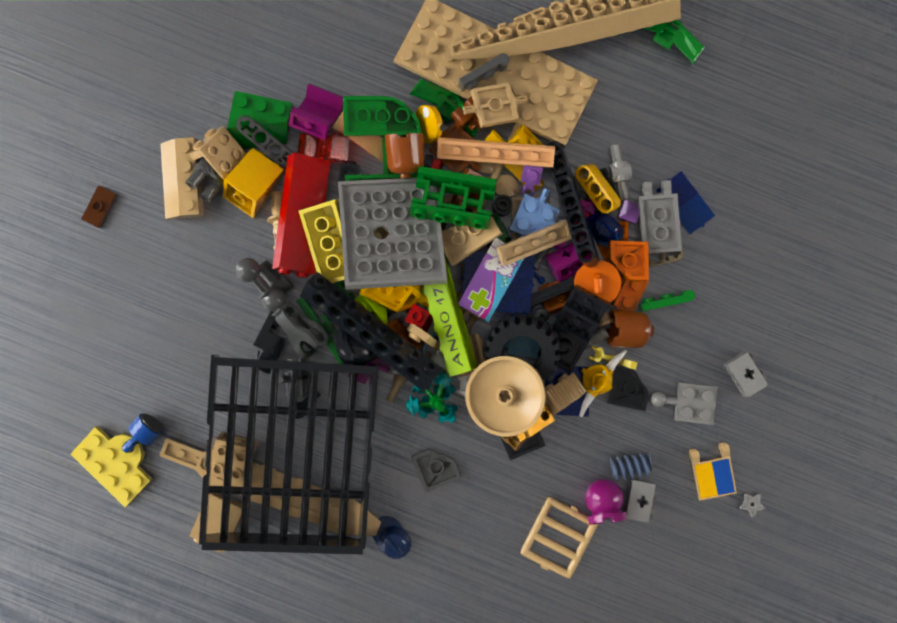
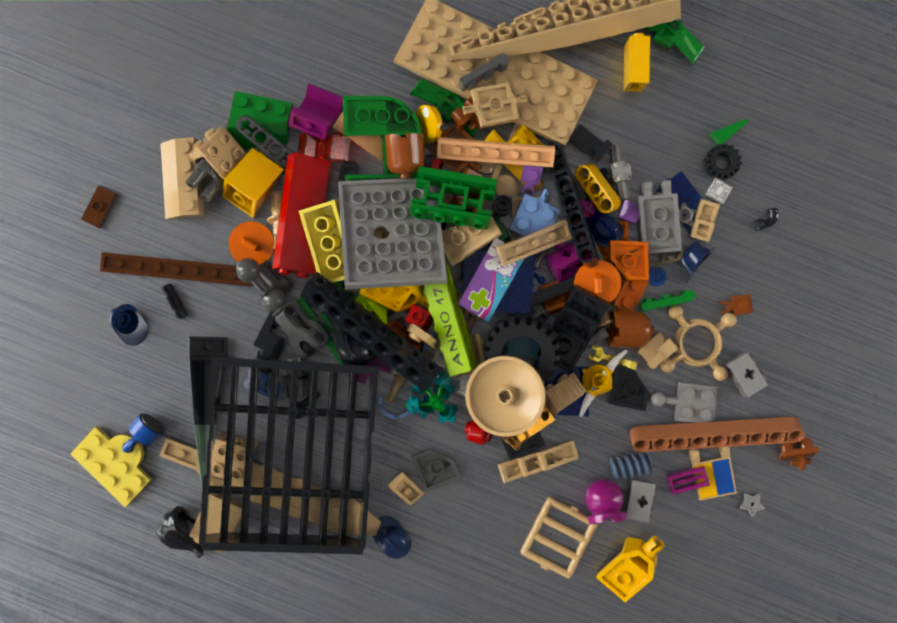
(128, 324): none -> dark blue piece
(170, 269): none -> reddish brown tile
(173, 531): none -> black piece
(174, 301): none -> black axle
(199, 375): none -> black plate
(251, 241): none -> orange shield
(261, 390): none -> dark blue slope
(388, 414): none -> light blue helmet
(406, 488): none -> tan slope
(476, 434): none -> red head
(538, 461): none -> tan slope
(589, 143): none -> black bracket
(632, 567): none -> yellow plate
(636, 63): none -> yellow brick
(656, 350): none -> tan piece
(657, 276): none -> blue tile
(676, 312): none -> tan piece
(688, 479): none -> magenta tile
(689, 214): none -> light grey plate
(694, 257): none -> dark blue piece
(704, 220): none -> tan slope
(716, 434): none -> nougat beam
(718, 191): none -> white tile
(725, 133): none -> green piece
(733, 157): none -> black tyre
(738, 304): none -> dark orange plate
(771, 220): none -> black arm
(806, 450): none -> dark orange hips

